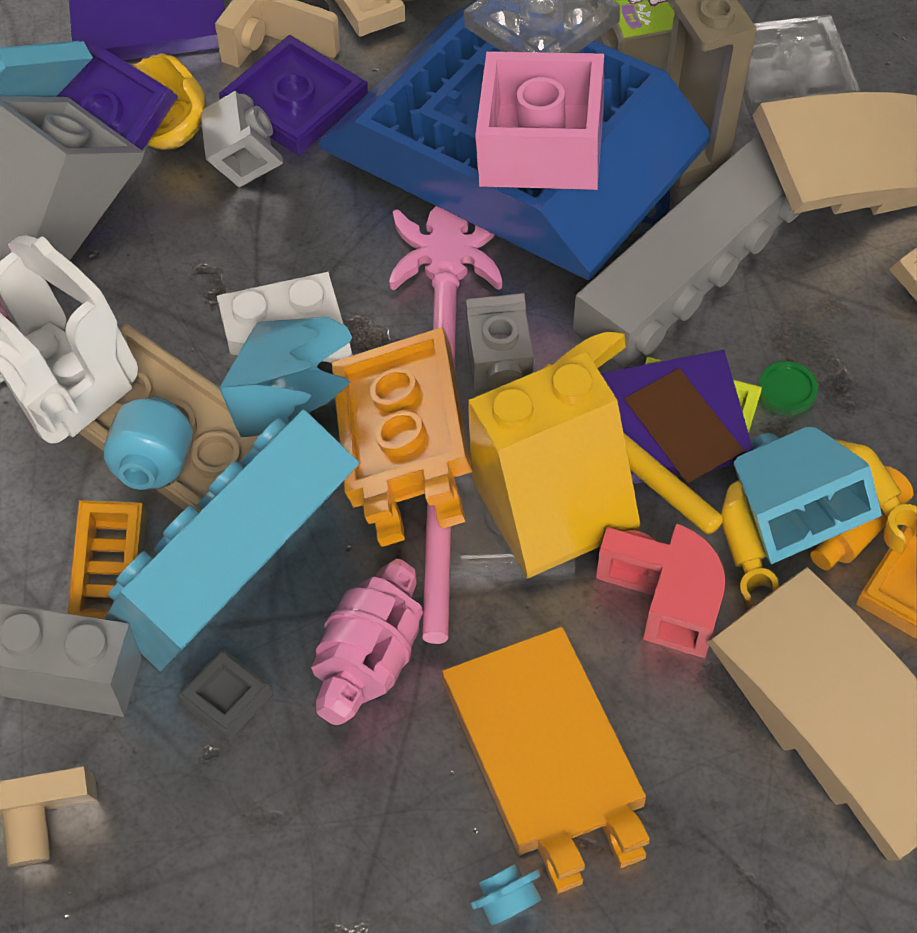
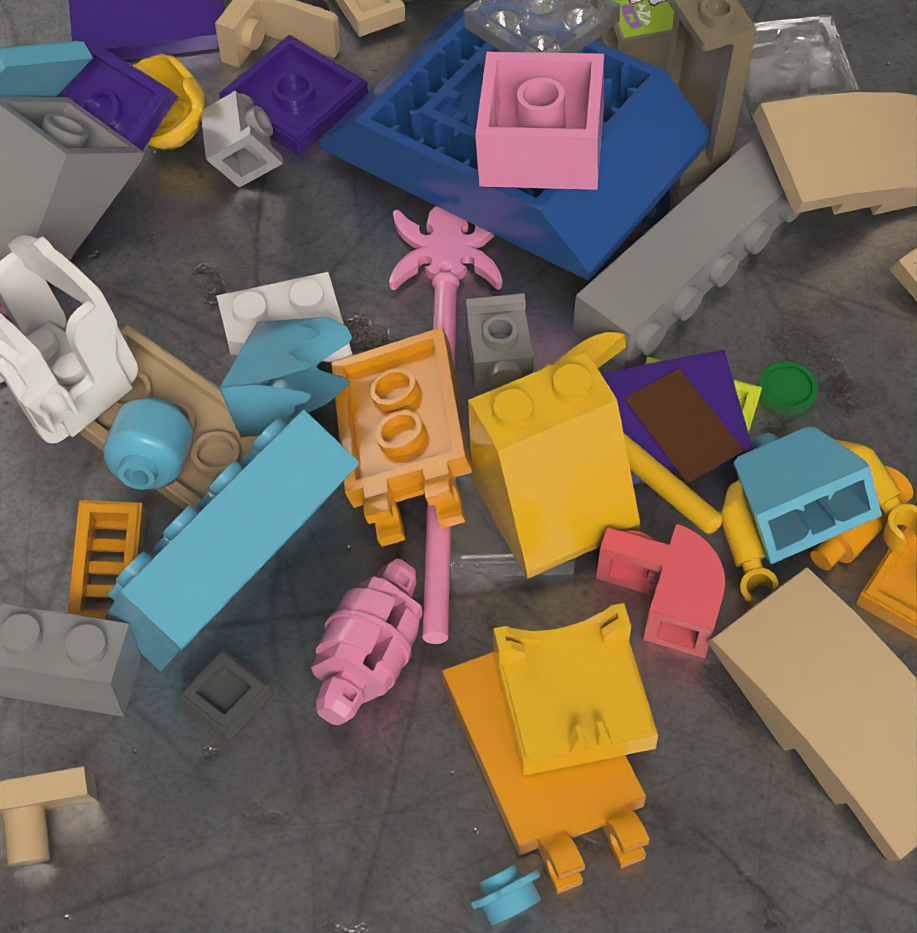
(573, 692): none -> yellow piece

